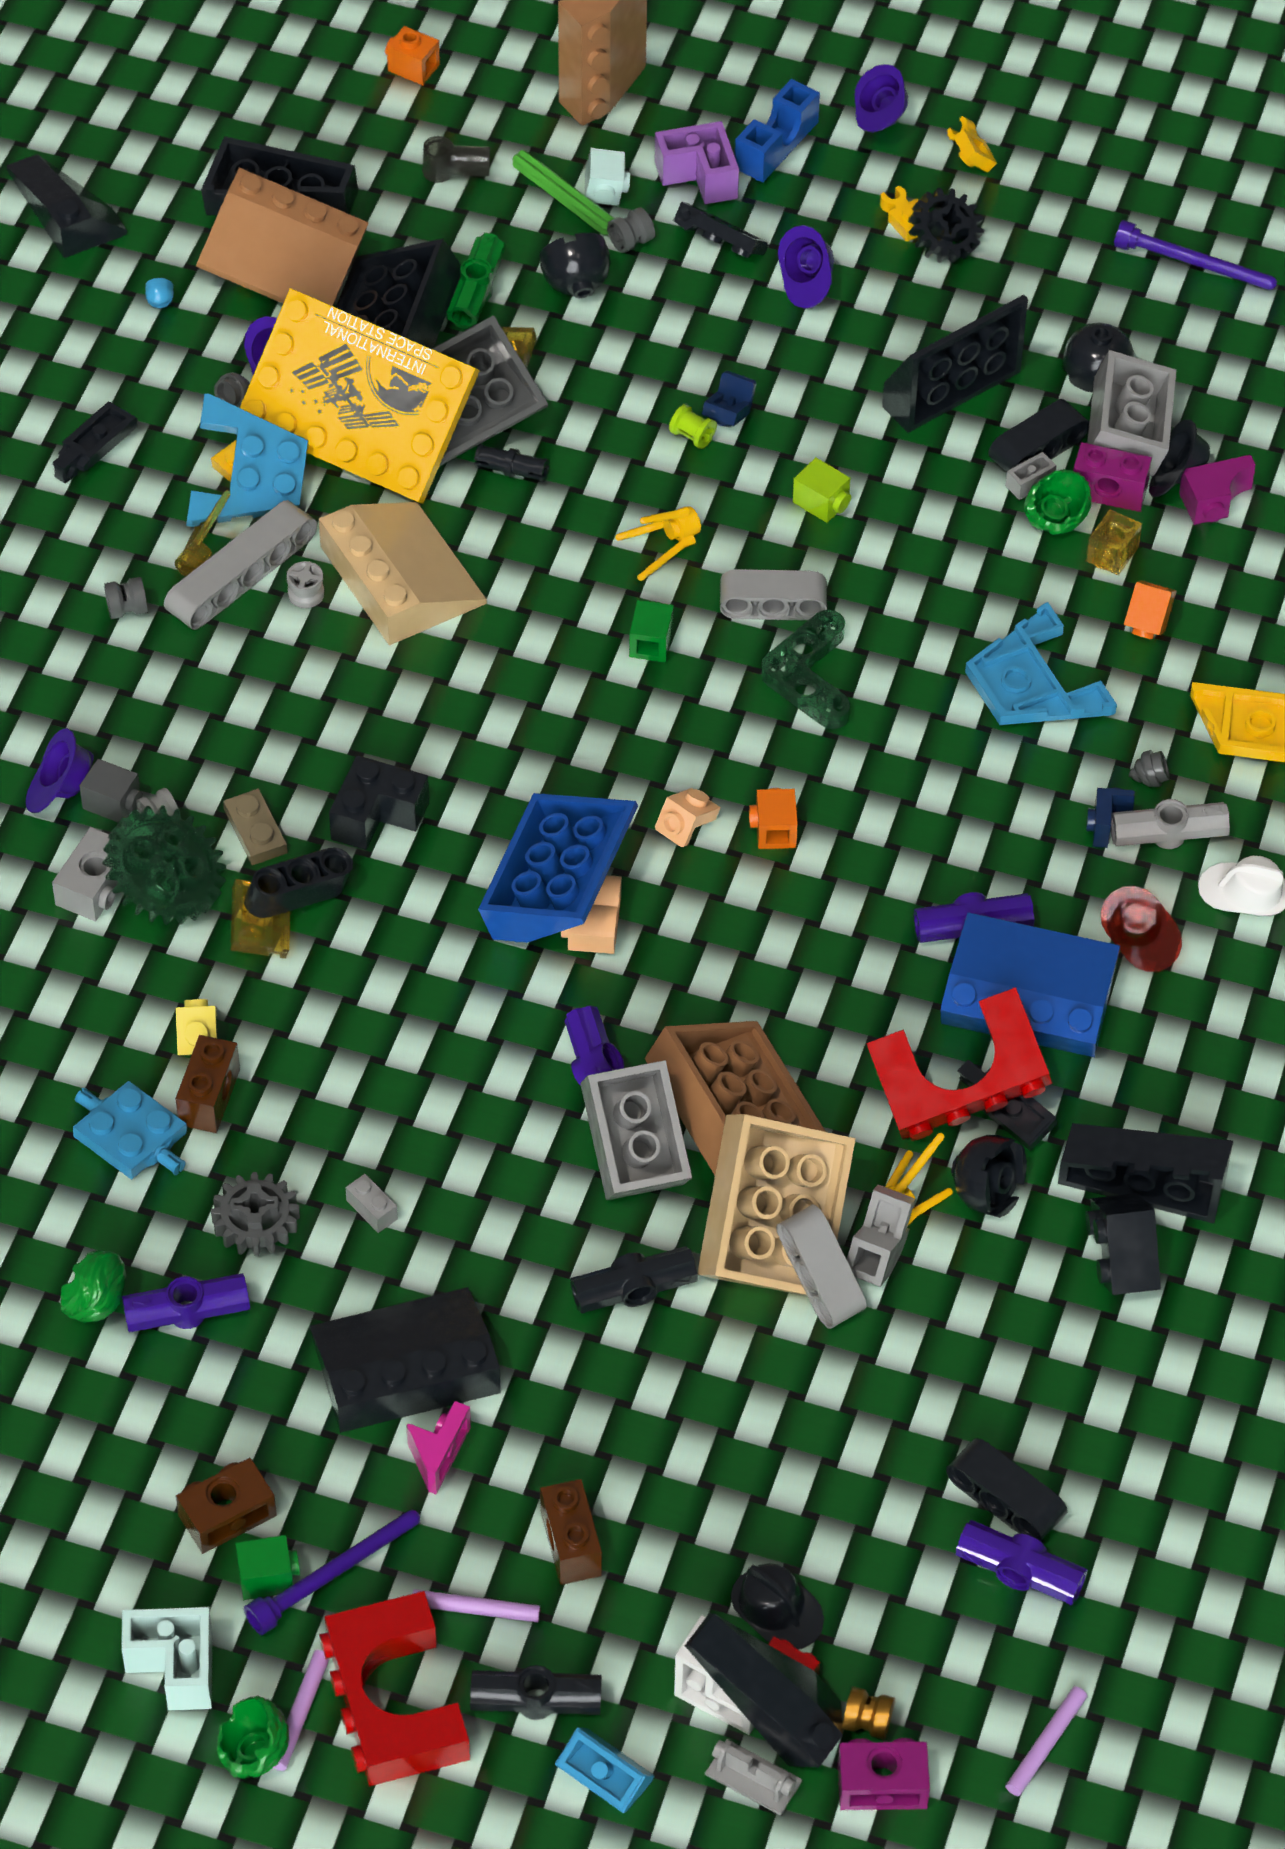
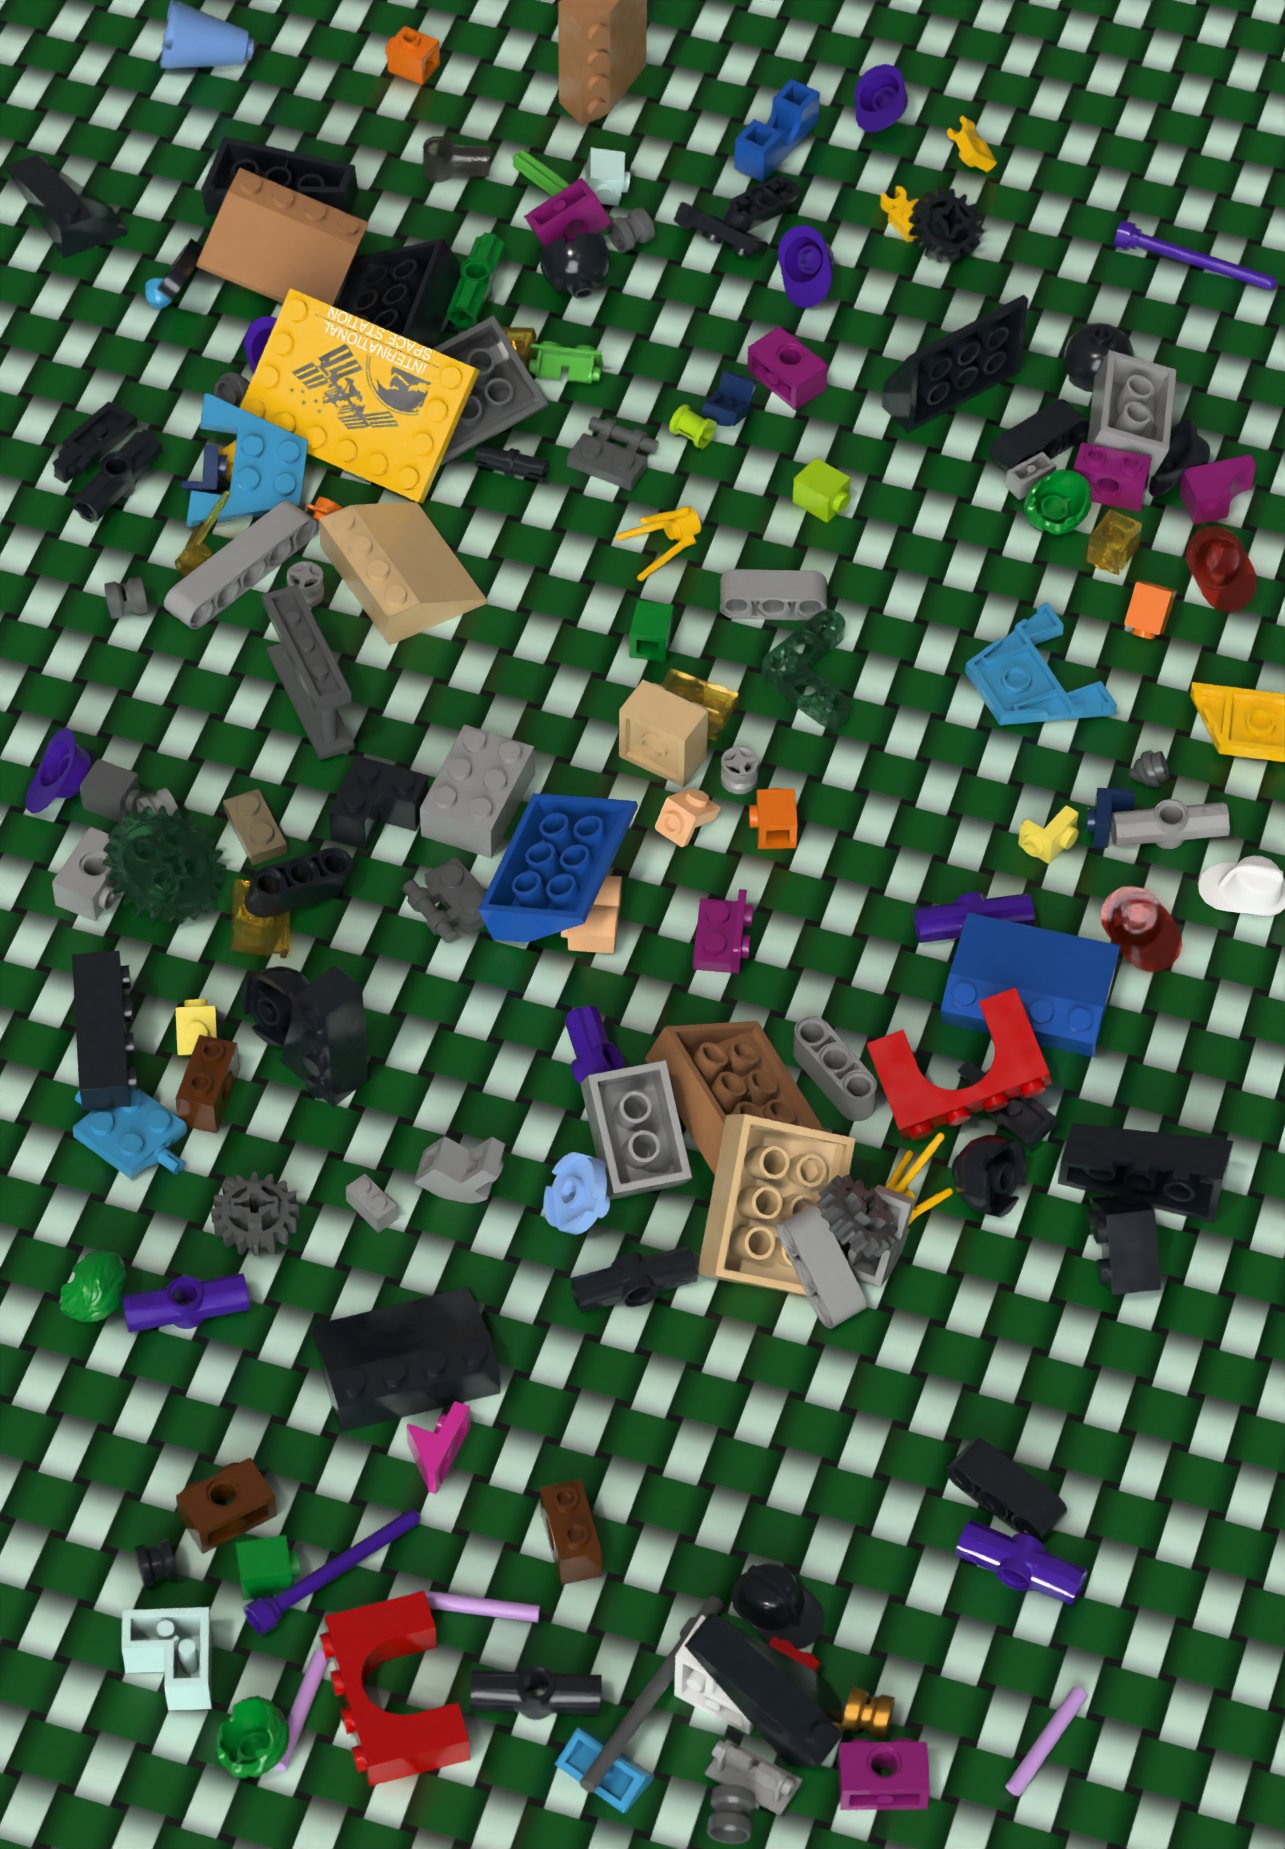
(102, 1030): none -> black wedge
(117, 476): none -> black piece
(156, 1563): none -> black wheel
(180, 269): none -> black beam
(202, 40): none -> medium blue cone
(214, 468): none -> dark blue bracket
(272, 1000): none -> black cylinder
(308, 671): none -> dark grey fence
(323, 507): none -> orange plate
(328, 1037): none -> black wedge
(457, 893): none -> dark grey plate
(459, 1173): none -> light grey brick
(477, 791): none -> light grey brick
(553, 357): none -> bright green hinge
(567, 214): none -> magenta brick
(577, 1193): none -> light blue plate
(608, 461): none -> dark grey plate
(642, 1706): none -> dark grey bar
(663, 733): none -> tan container
(698, 155): medium lavender brick -> none
(716, 699): none -> clear yellow plate
(720, 934): none -> magenta bracket
(731, 1812): none -> dark grey wheel
(742, 760): none -> light grey wheel
(758, 214): none -> black beam
(787, 368): none -> magenta brick
(837, 1084): none -> light grey beam
(857, 1216): none -> dark grey gear
(1056, 836): none -> light yellow bracket
(1221, 568): none -> clear red piece

